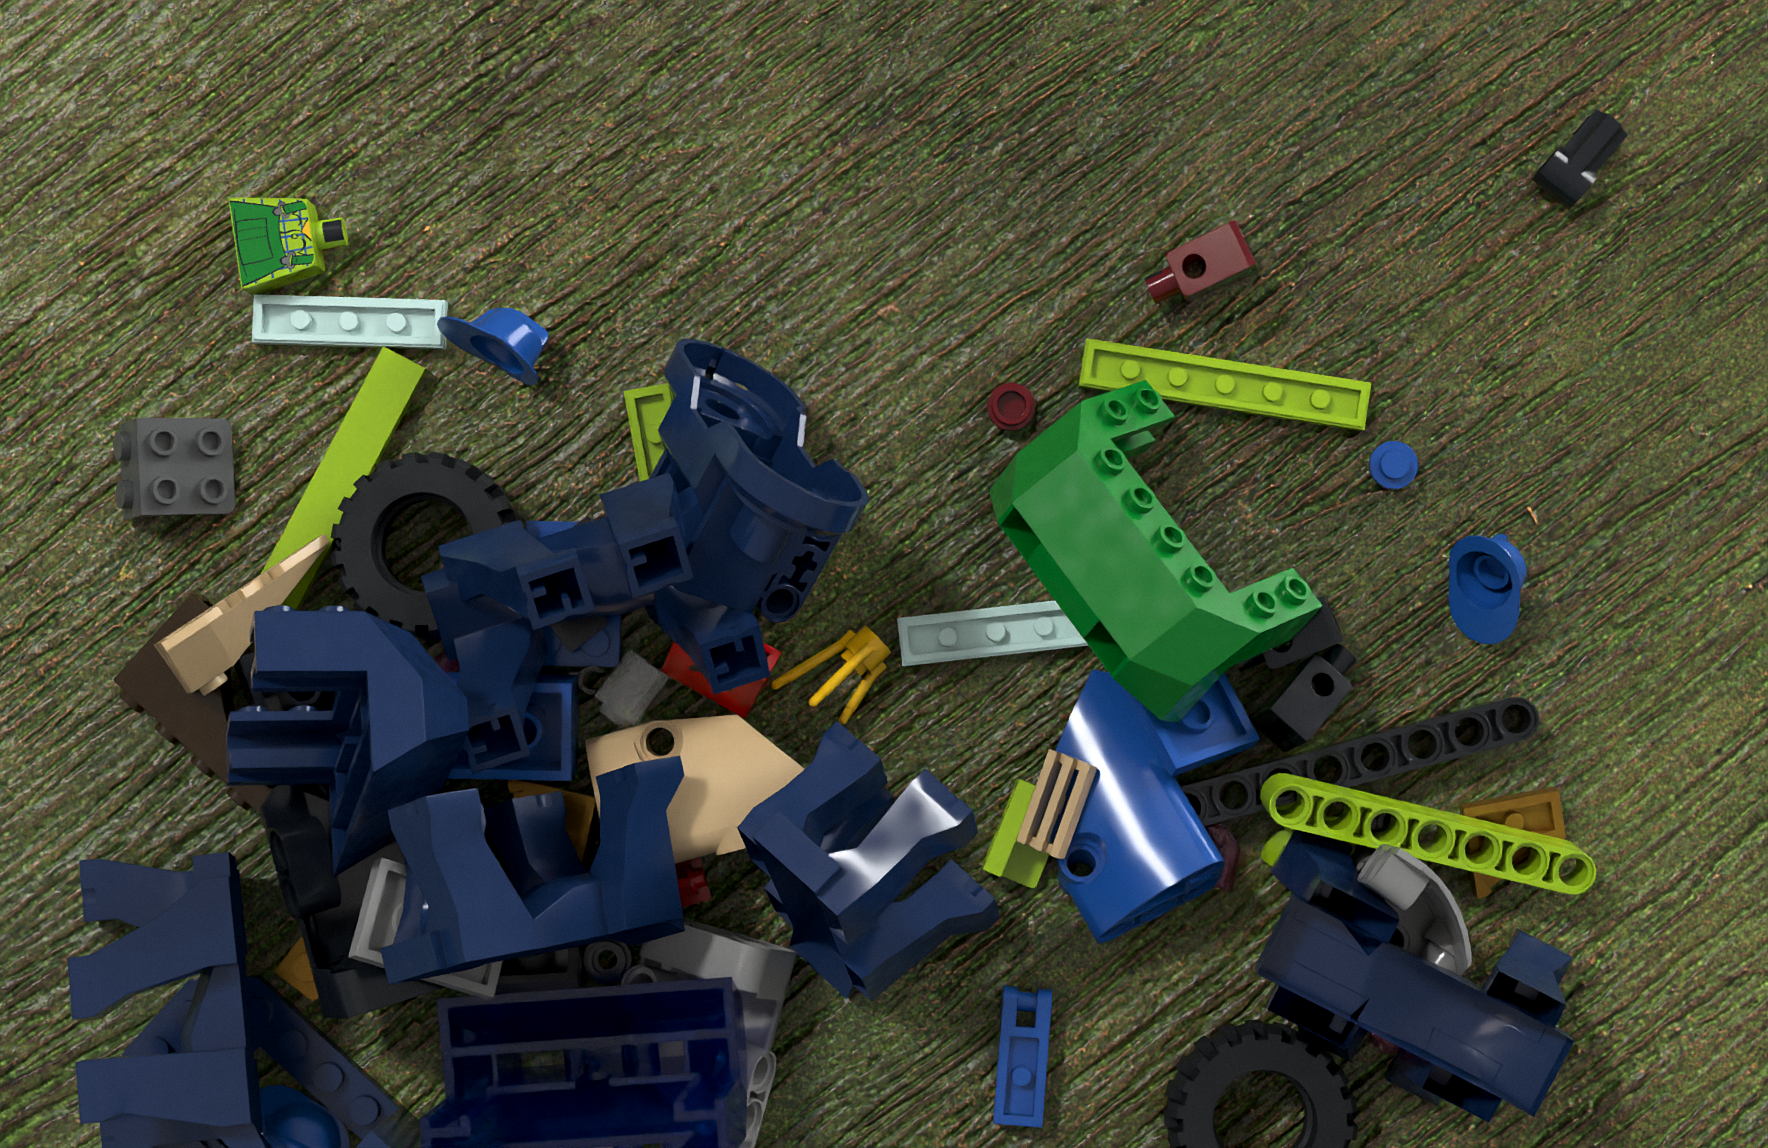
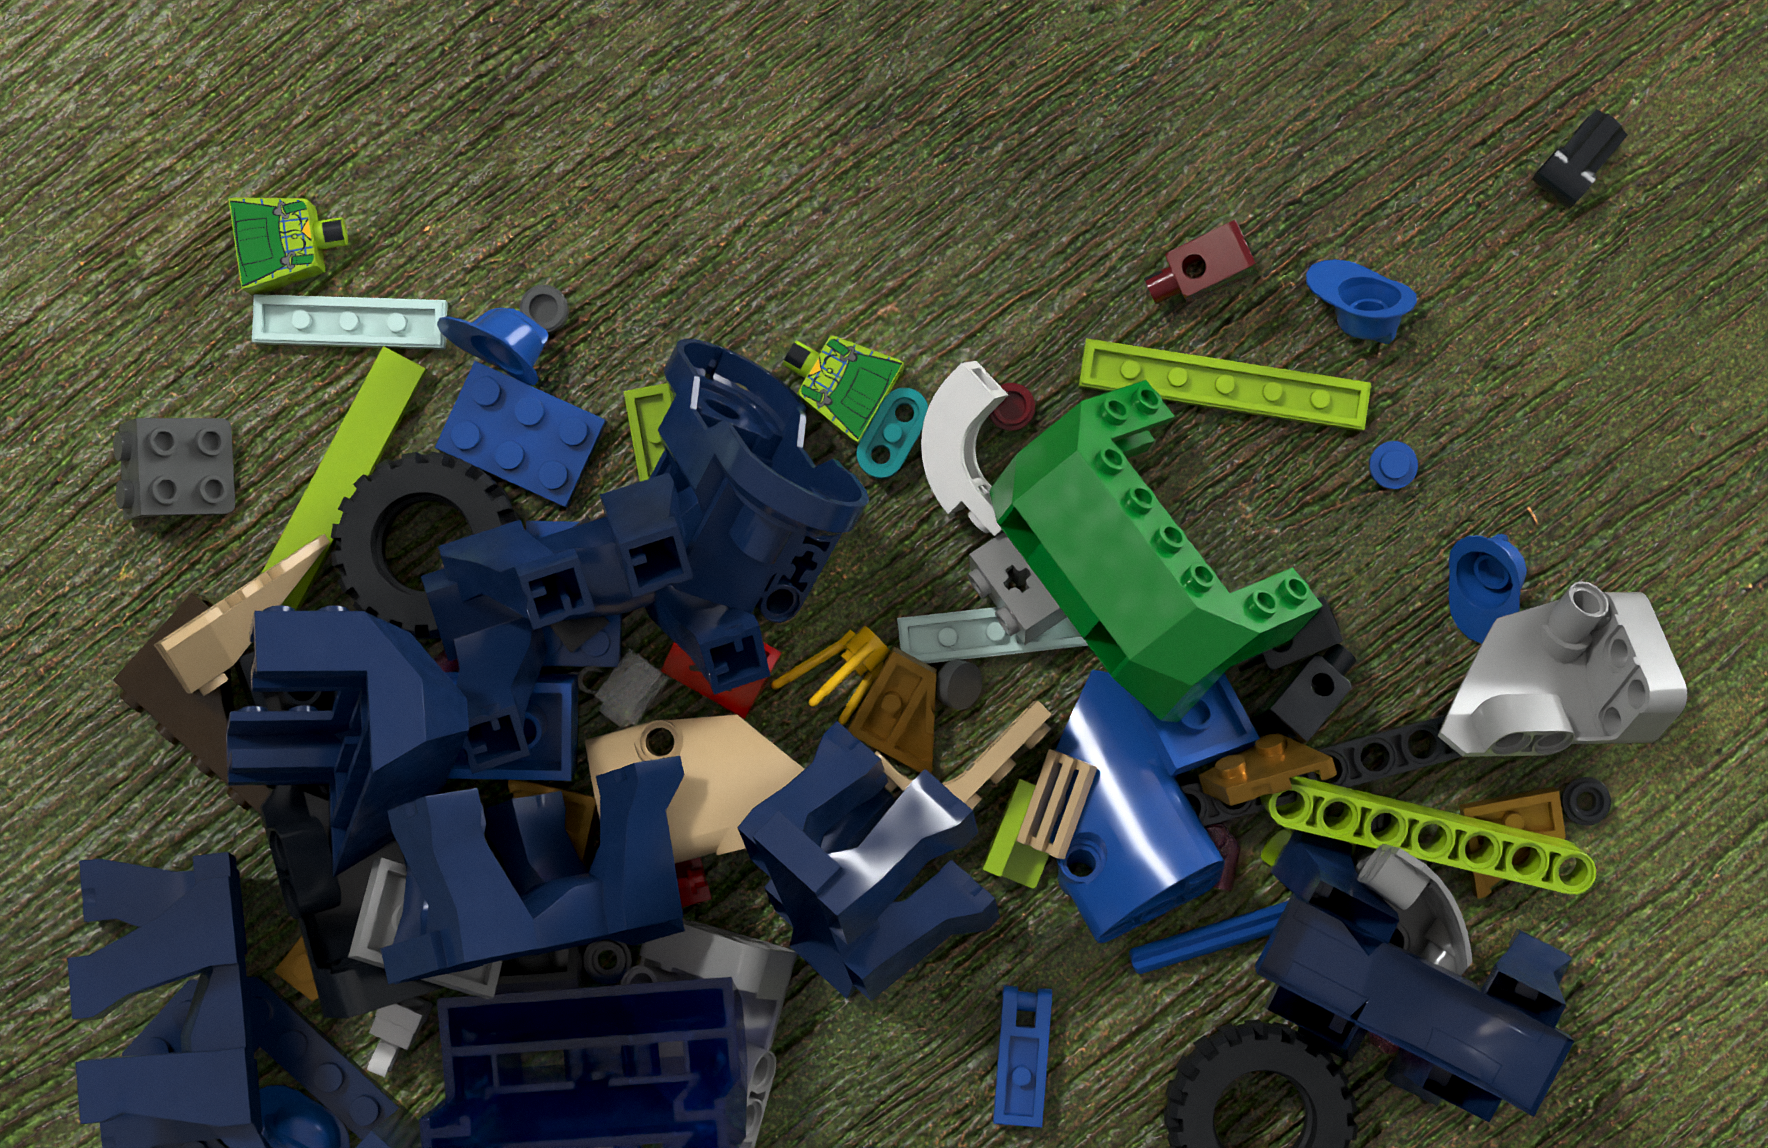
(397, 1028): none -> white piece
(521, 434): none -> blue plate
(546, 307): none -> dark grey tile
(844, 382): none -> torso
(891, 433): none -> teal plate
(900, 711): none -> pearl gold wing
(950, 443): none -> white arch
(958, 684): none -> dark grey tile
(993, 762): none -> tan bracket
(1020, 613): none -> light grey brick
(1206, 939): none -> blue axle
(1264, 769): none -> pearl gold wing
(1362, 299): none -> blue piece
(1568, 676): none -> light grey panel
(1600, 801): none -> black plate

